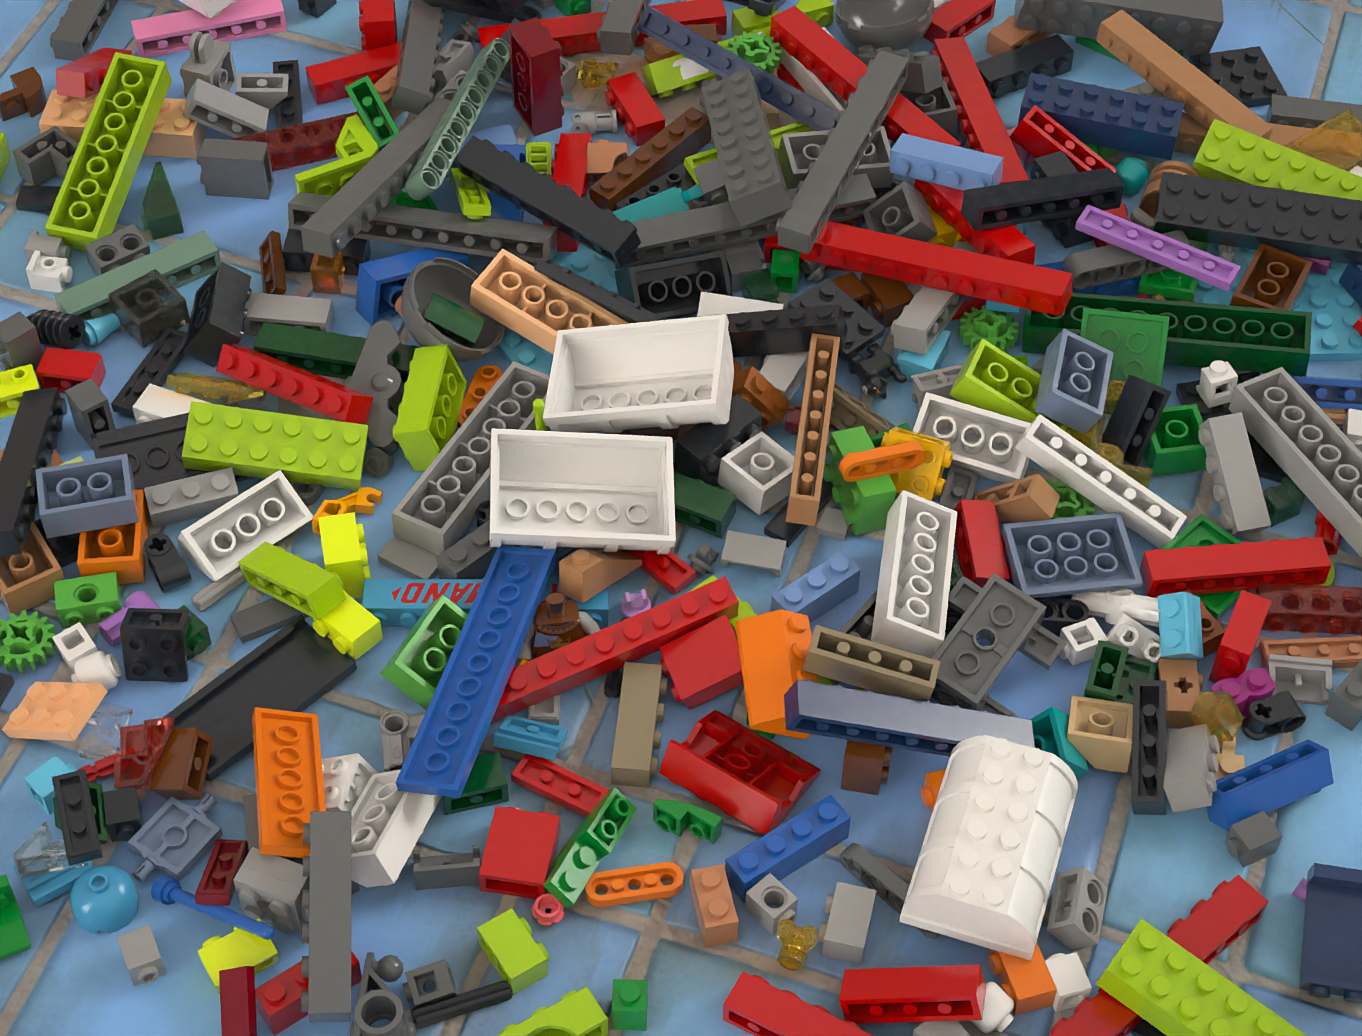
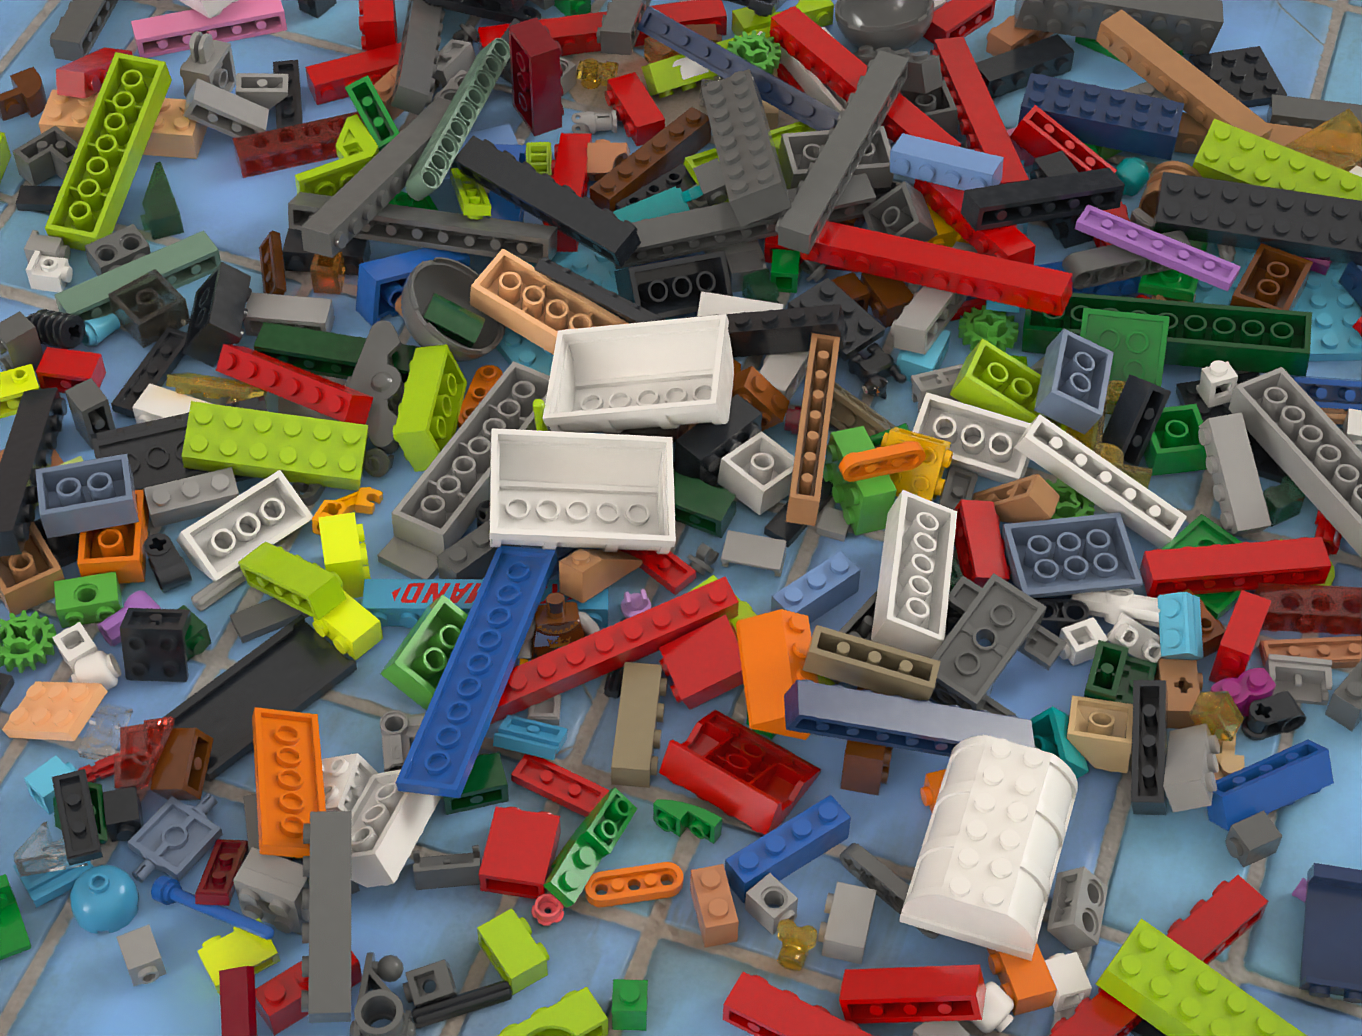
(235, 168): dark grey brick -> none

